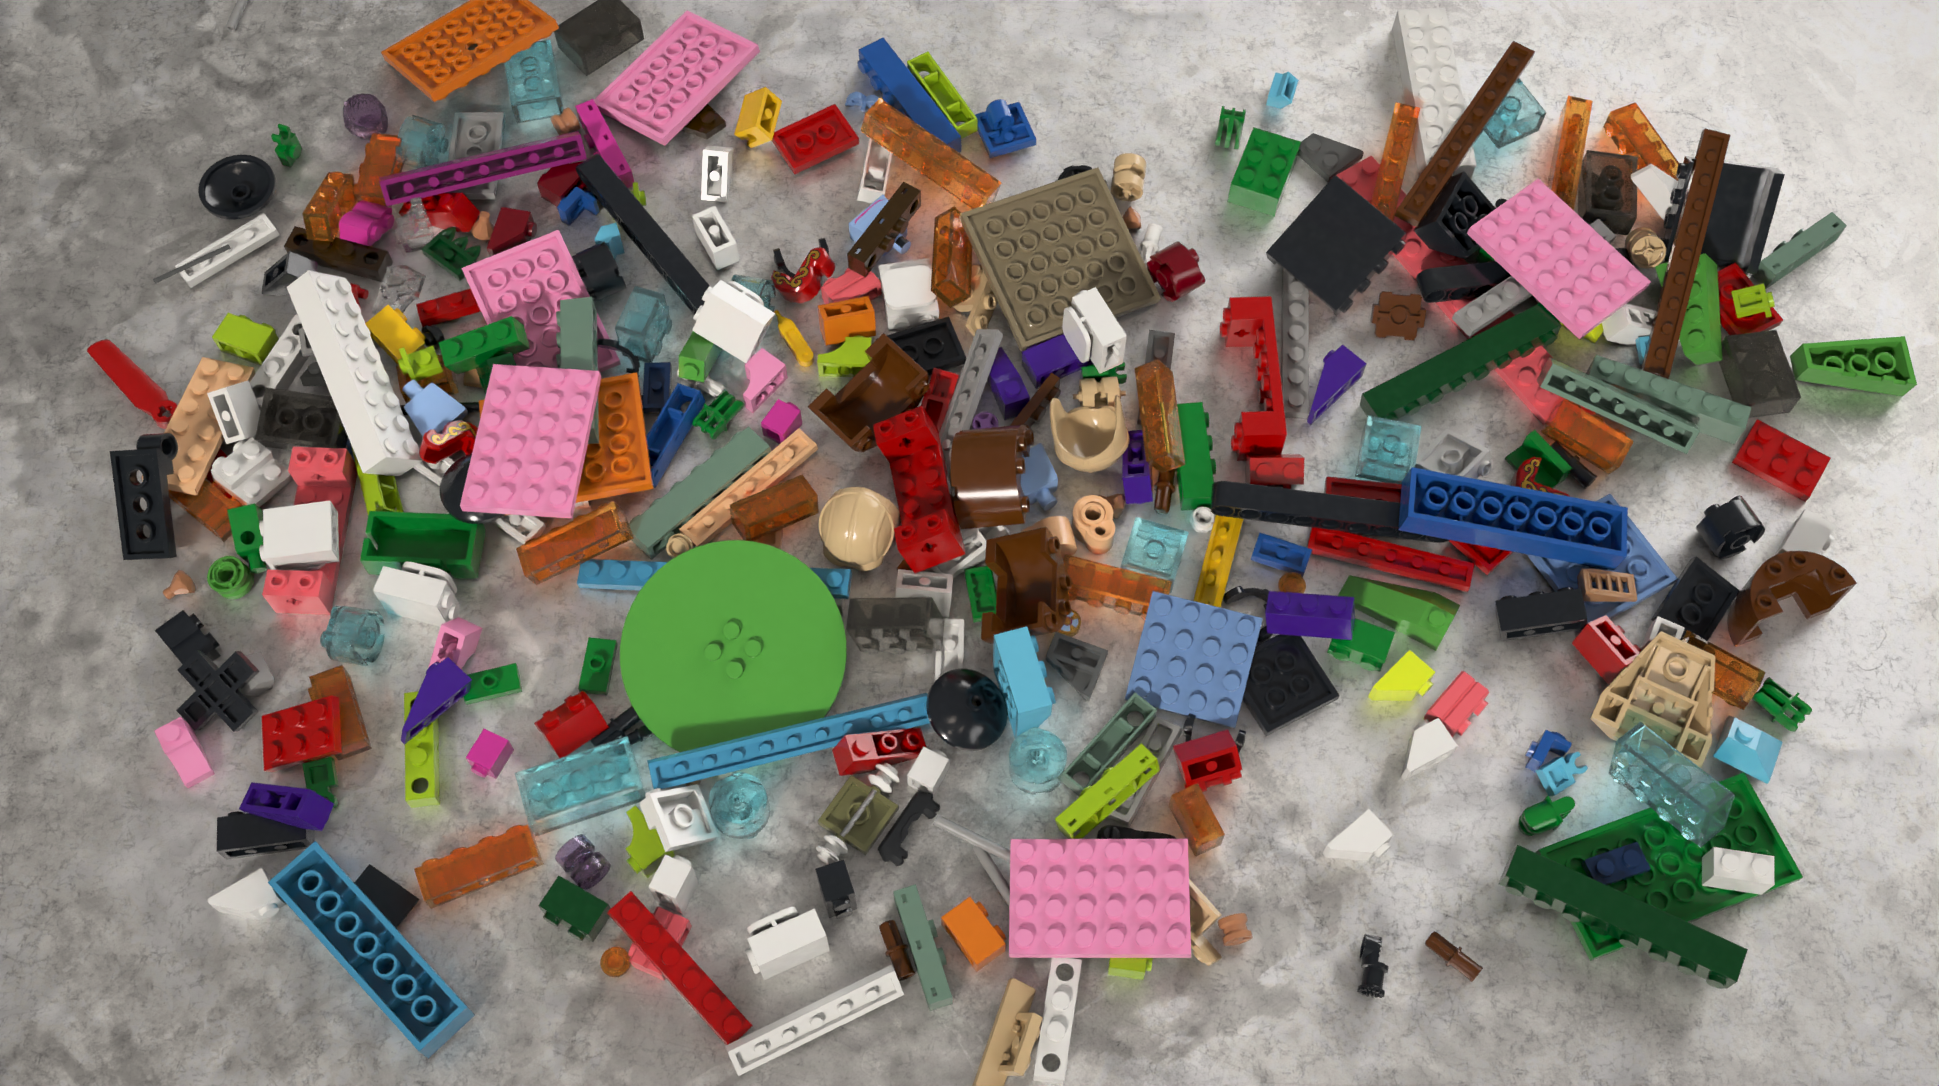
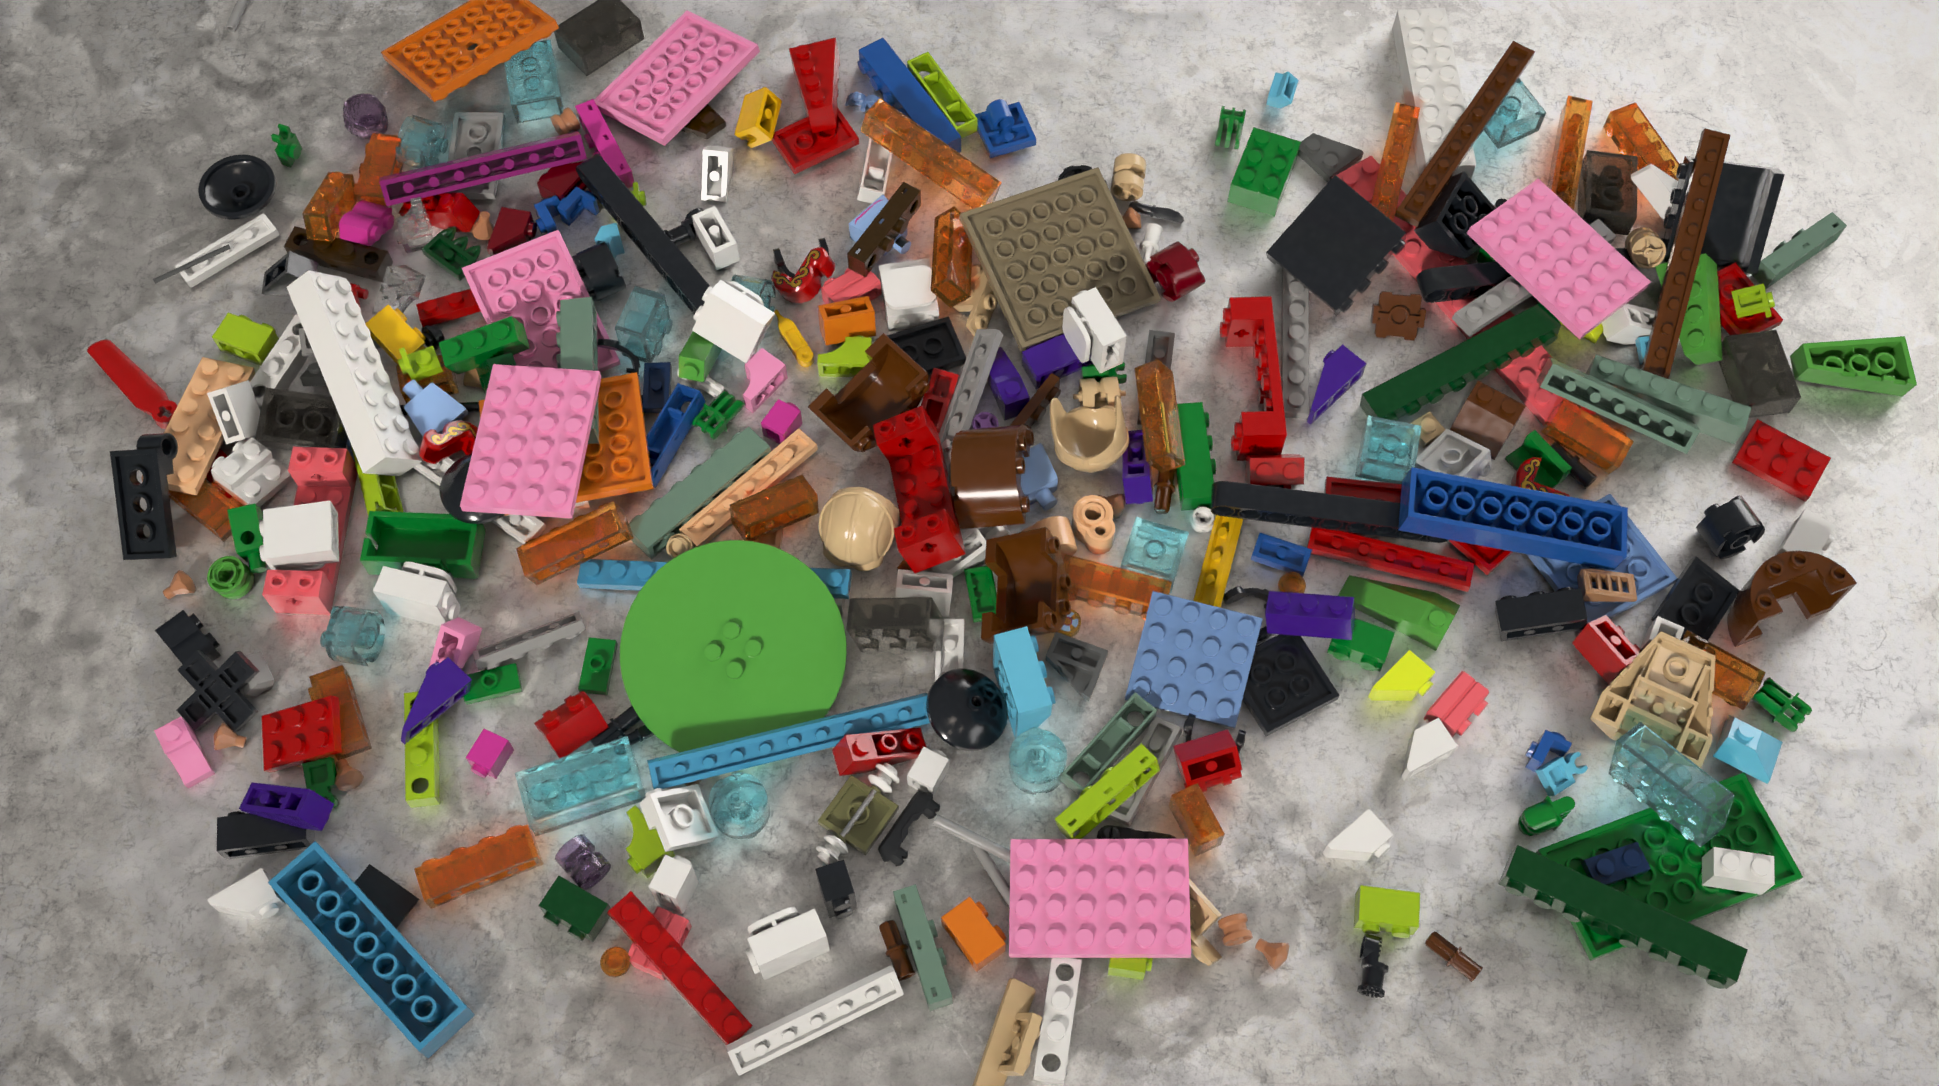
(225, 738): none -> nougat rock
(347, 777): none -> nougat rock
(519, 645): none -> light grey plate
(545, 212): none -> blue bracket
(685, 231): none -> black connector
(817, 78): none -> red wedge
(1159, 212): none -> black piece
(1274, 952): none -> nougat rock
(1386, 911): none -> lime brick
(1430, 429): none -> tan plate
(1488, 417): none -> reddish brown slope

